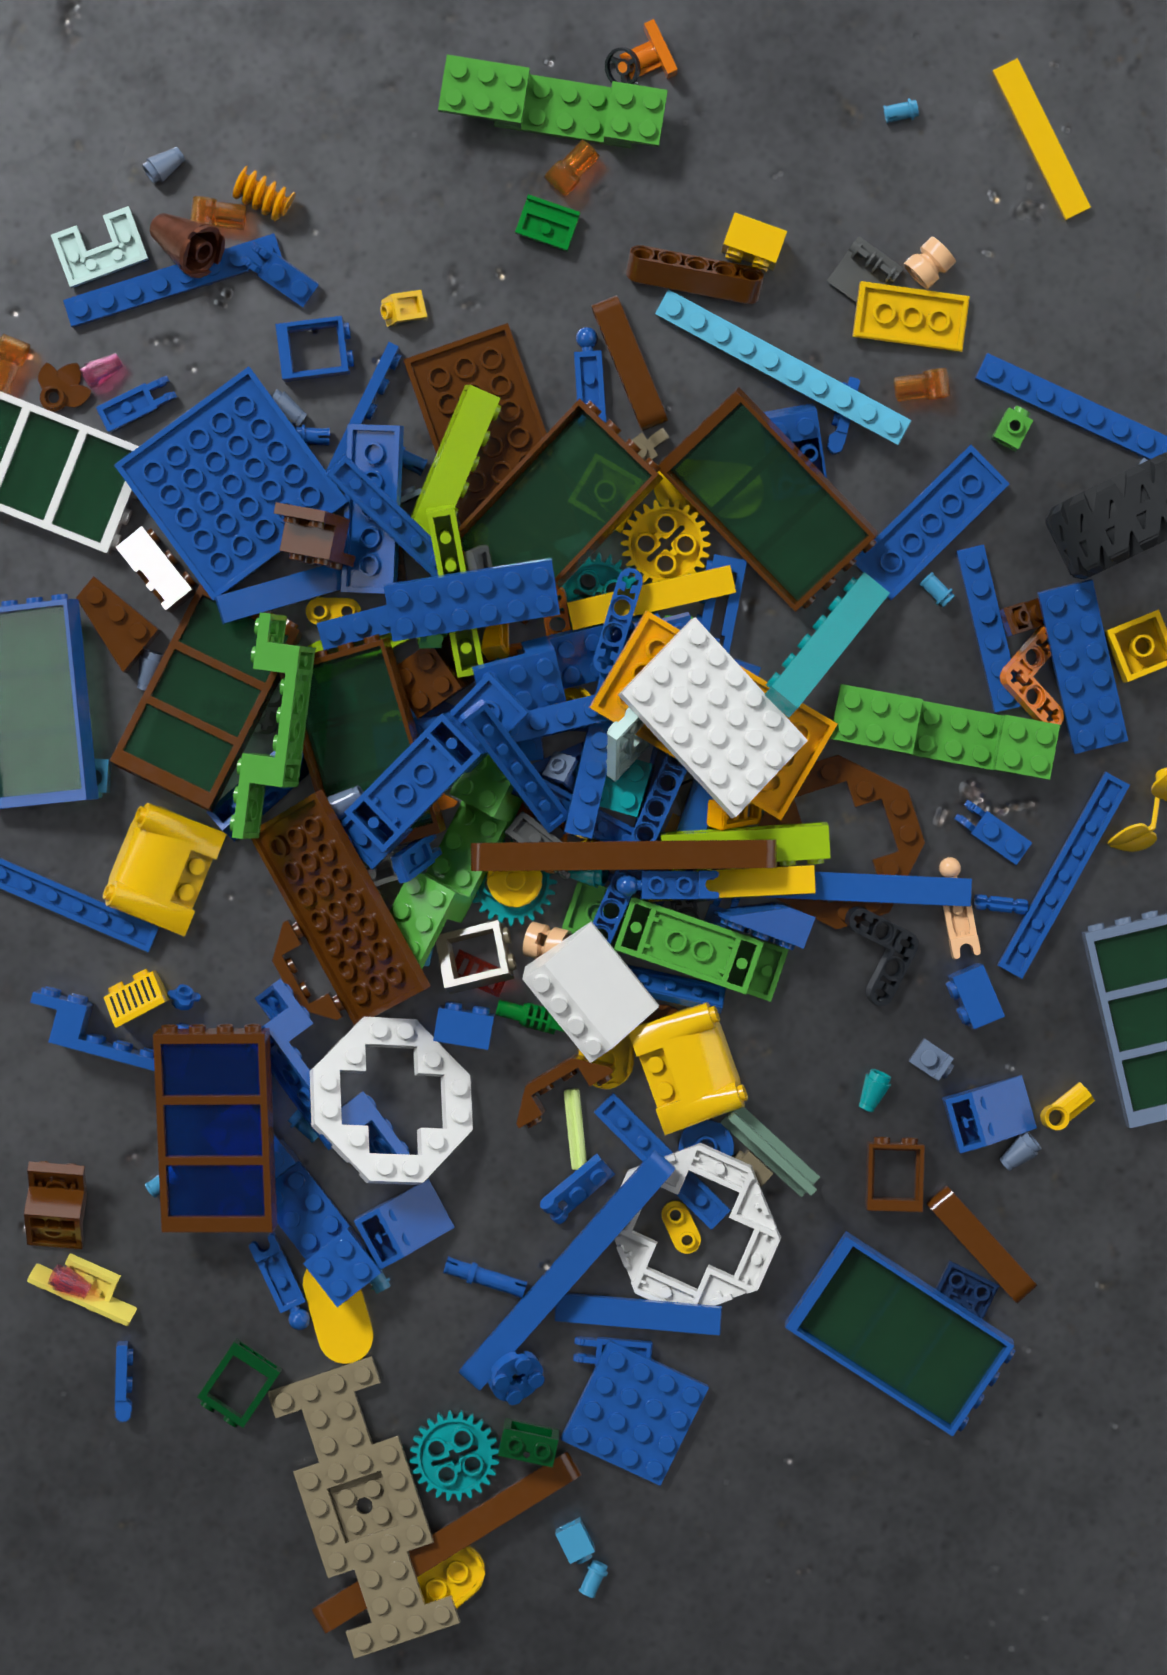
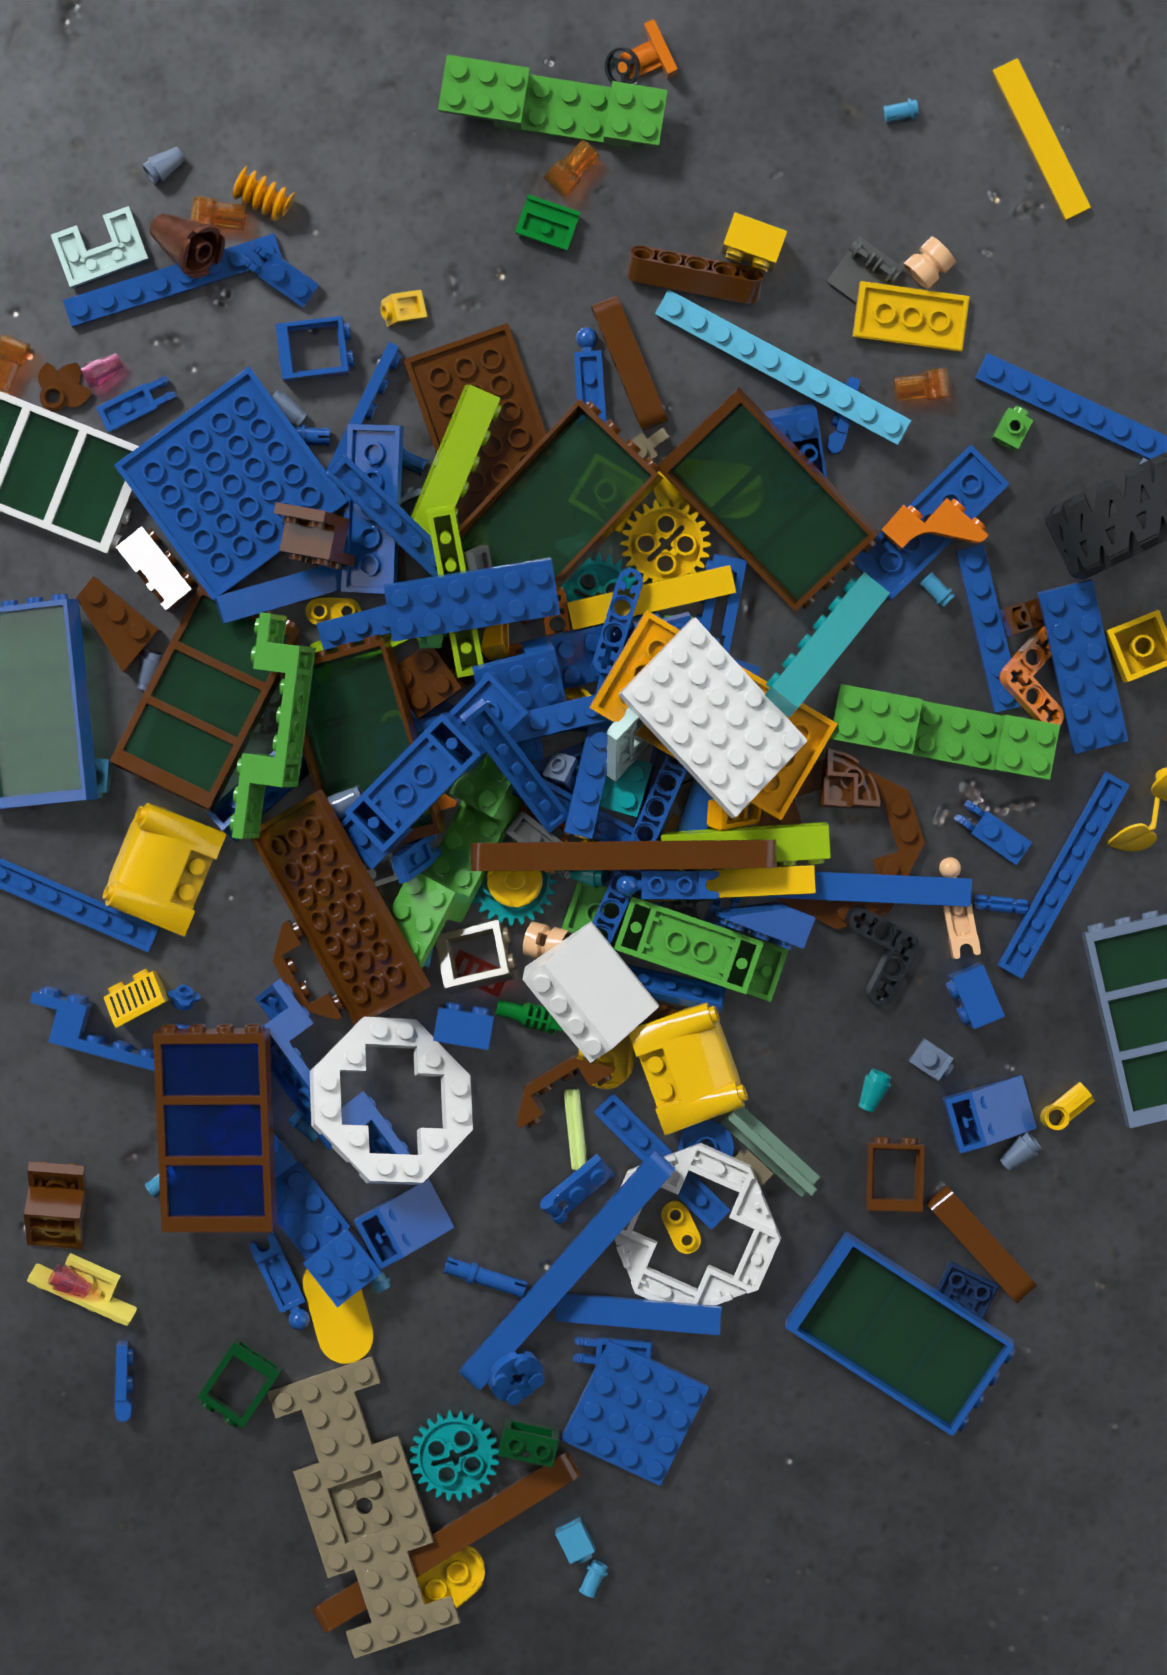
(846, 784): none -> reddish brown brick
(945, 521): none -> orange arch

